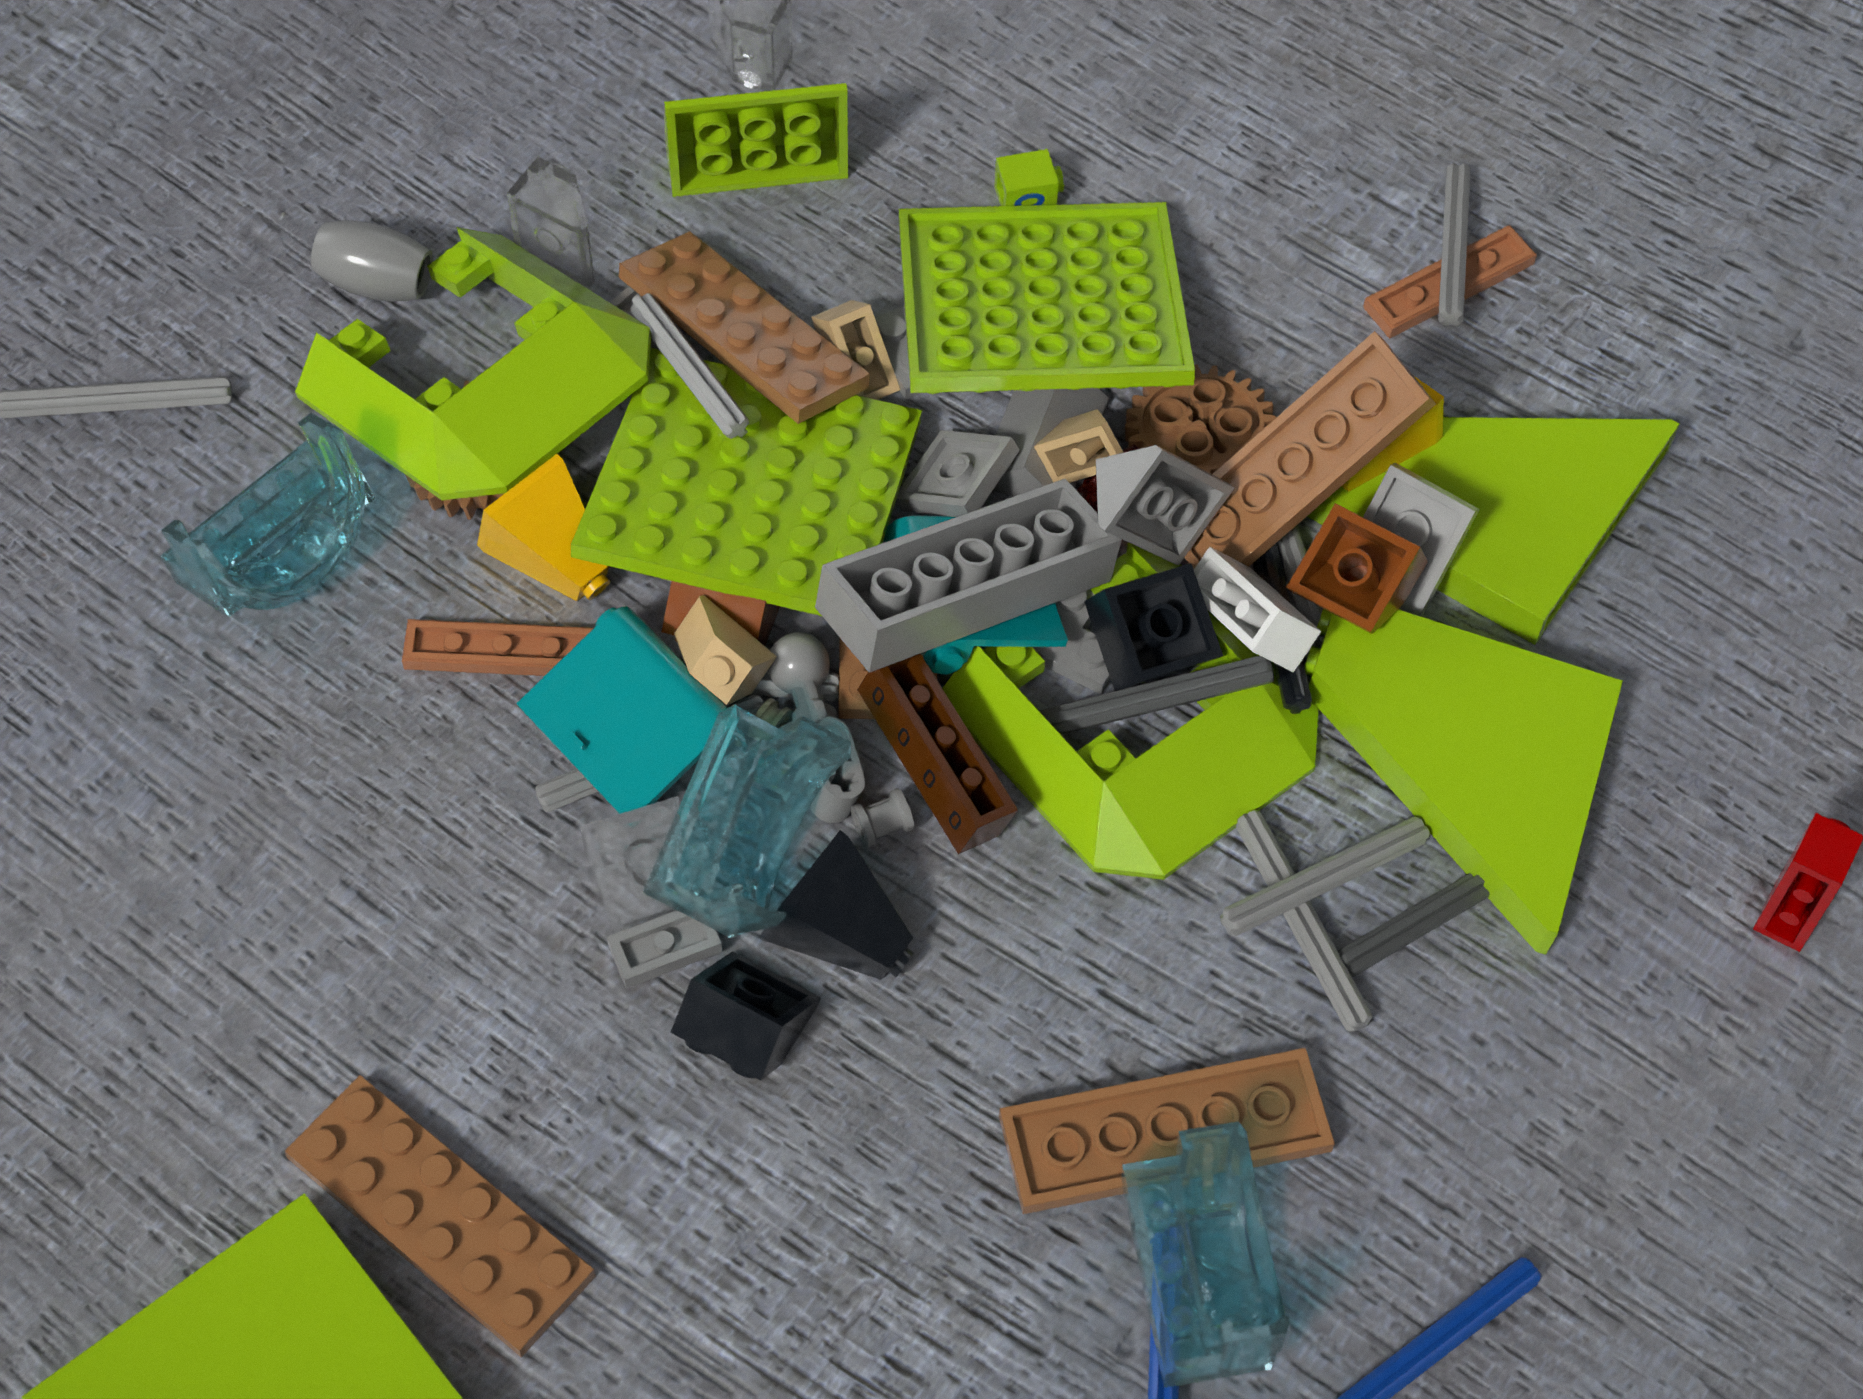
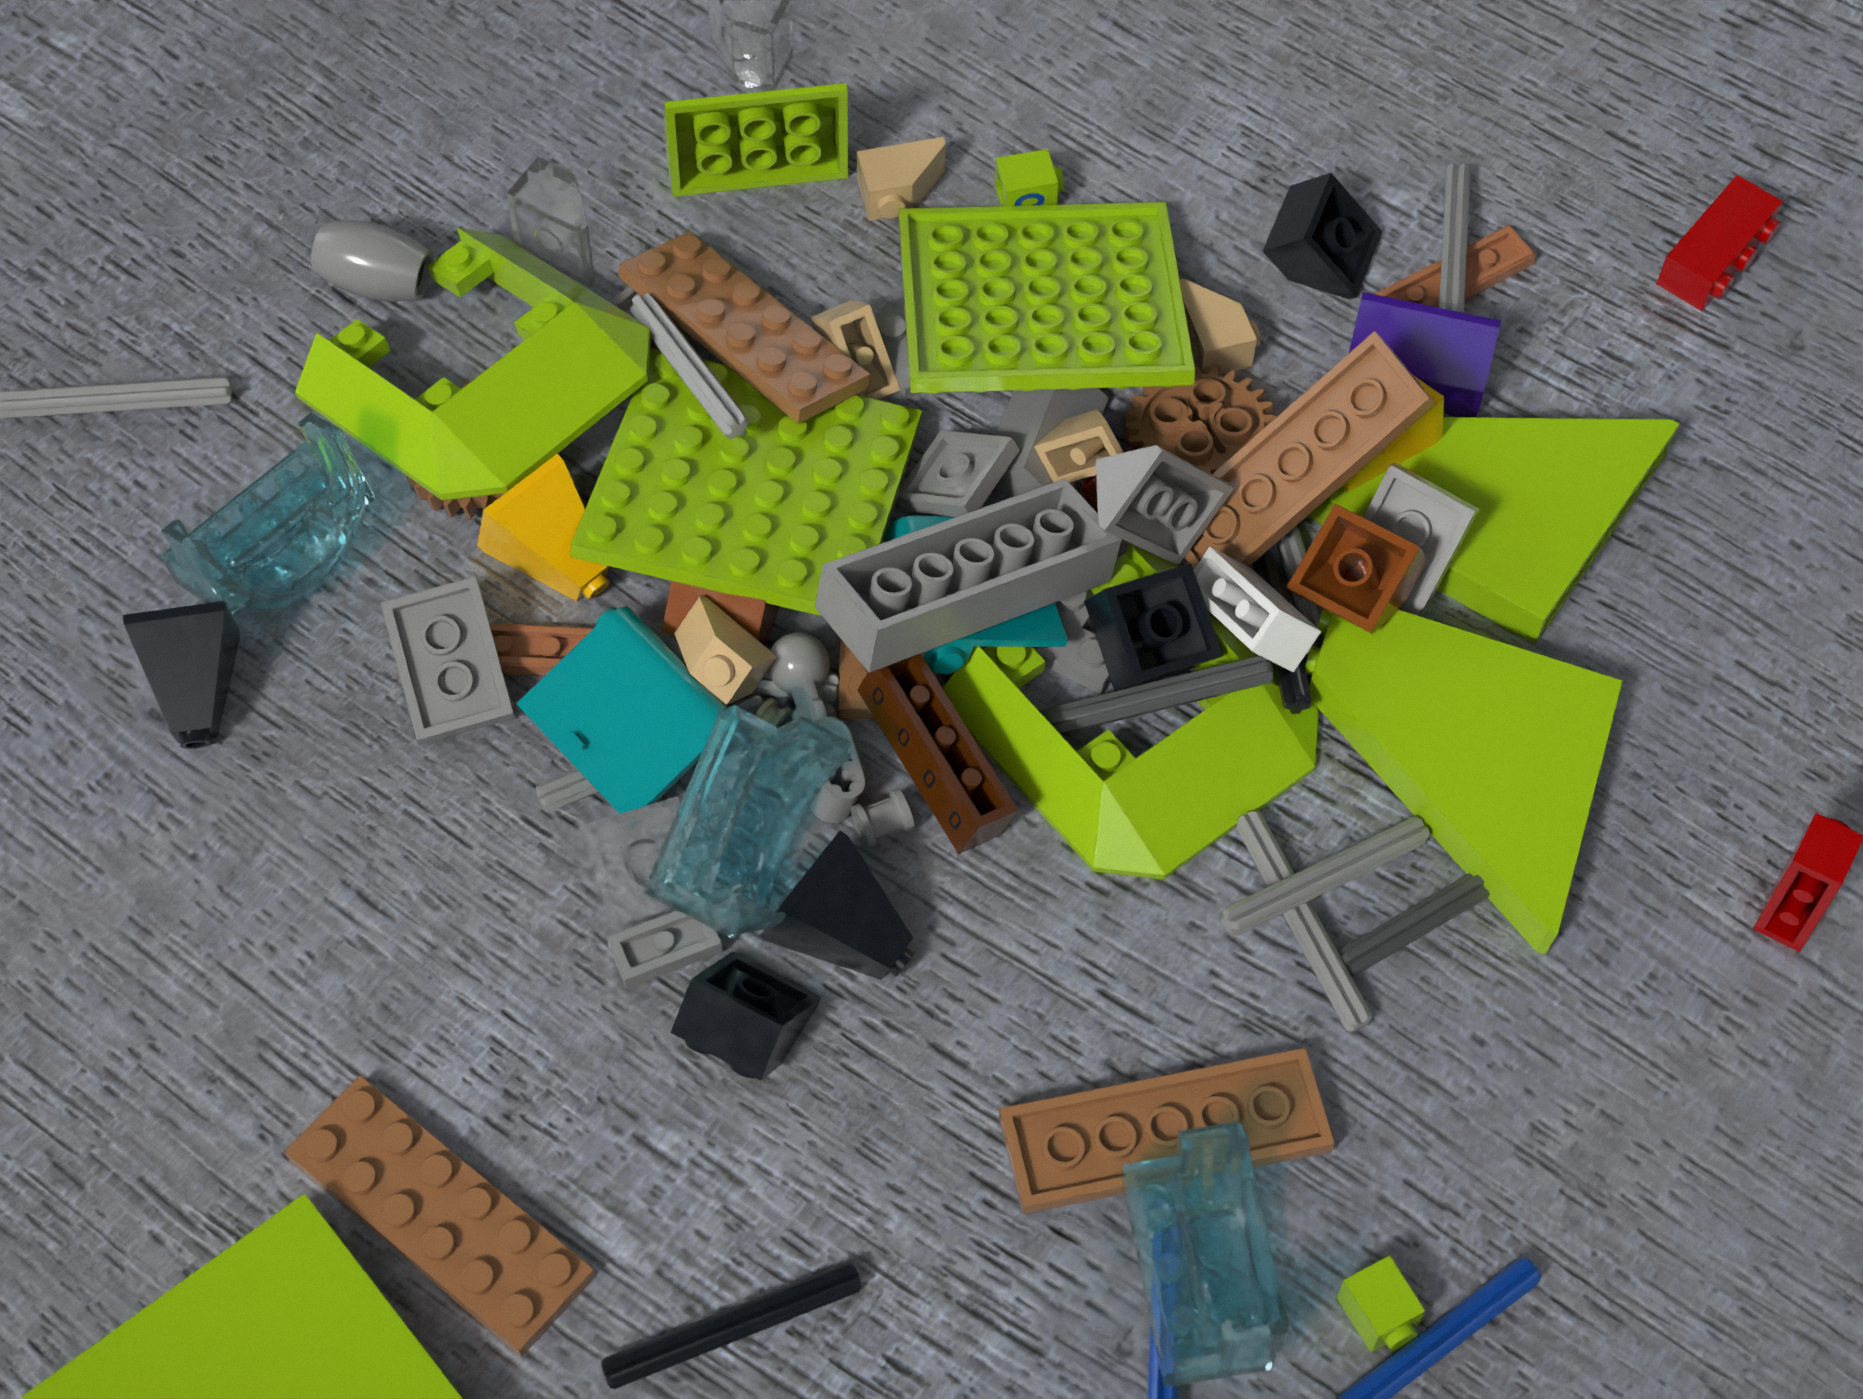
(188, 665): none -> black slope
(447, 660): none -> light grey plate
(730, 1325): none -> black axle
(899, 175): none -> tan slope
(1218, 330): none -> tan slope
(1323, 237): none -> black slope
(1381, 1305): none -> lime brick
(1436, 345): none -> dark purple slope
(1720, 243): none -> red brick

